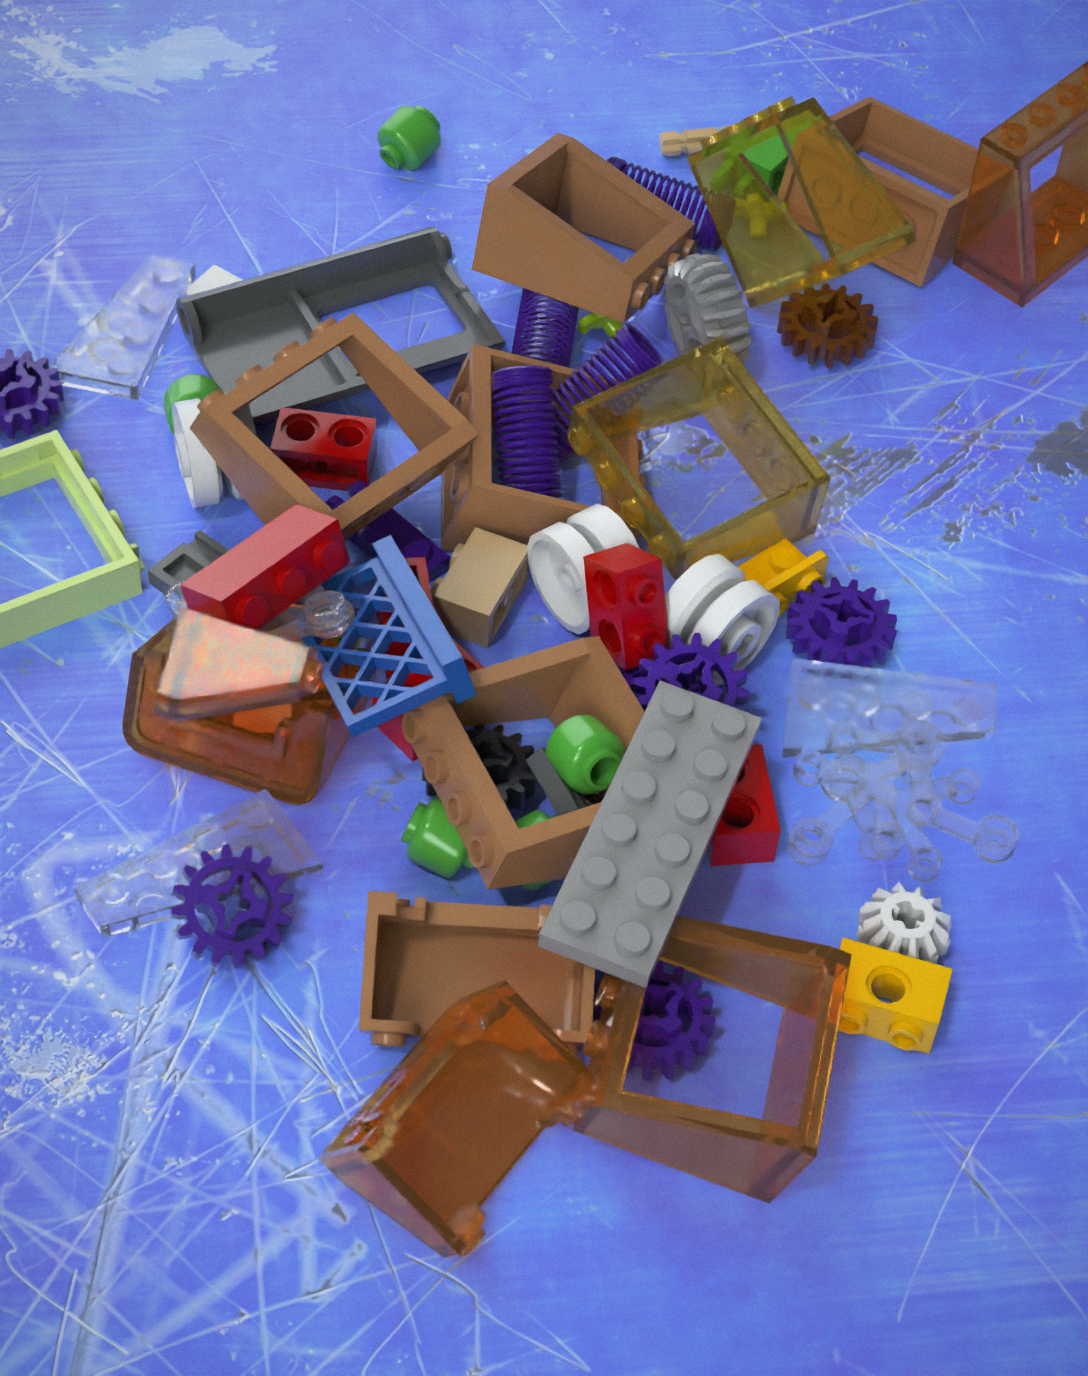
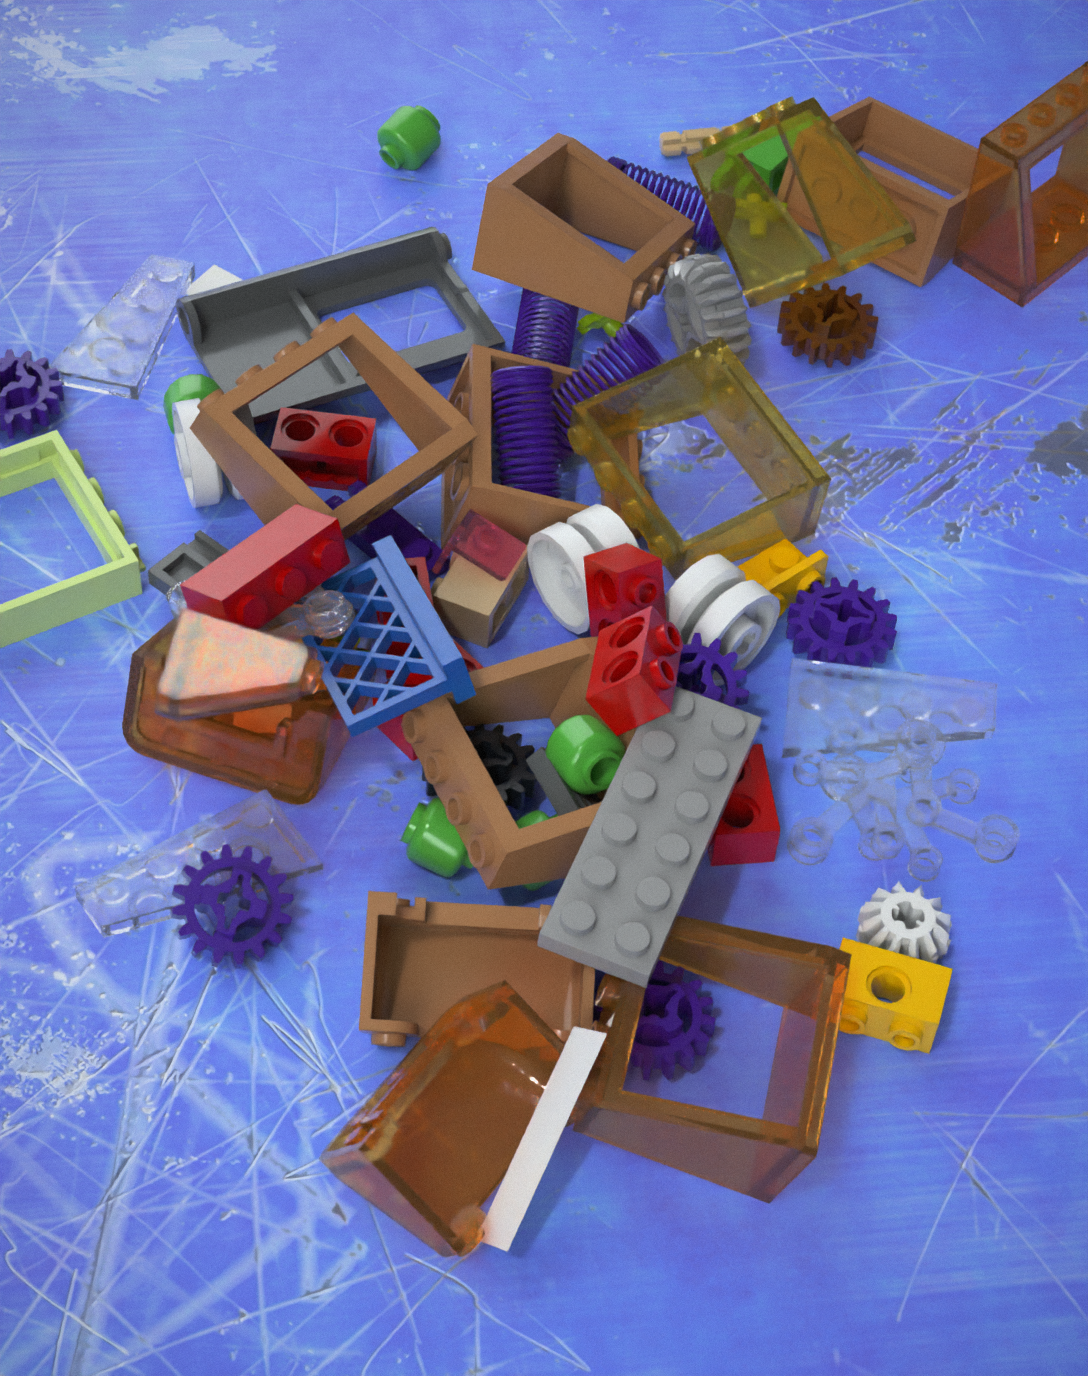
(483, 546): none -> clear pink bracket
(541, 1137): none -> white sticker
(634, 670): none -> red brick

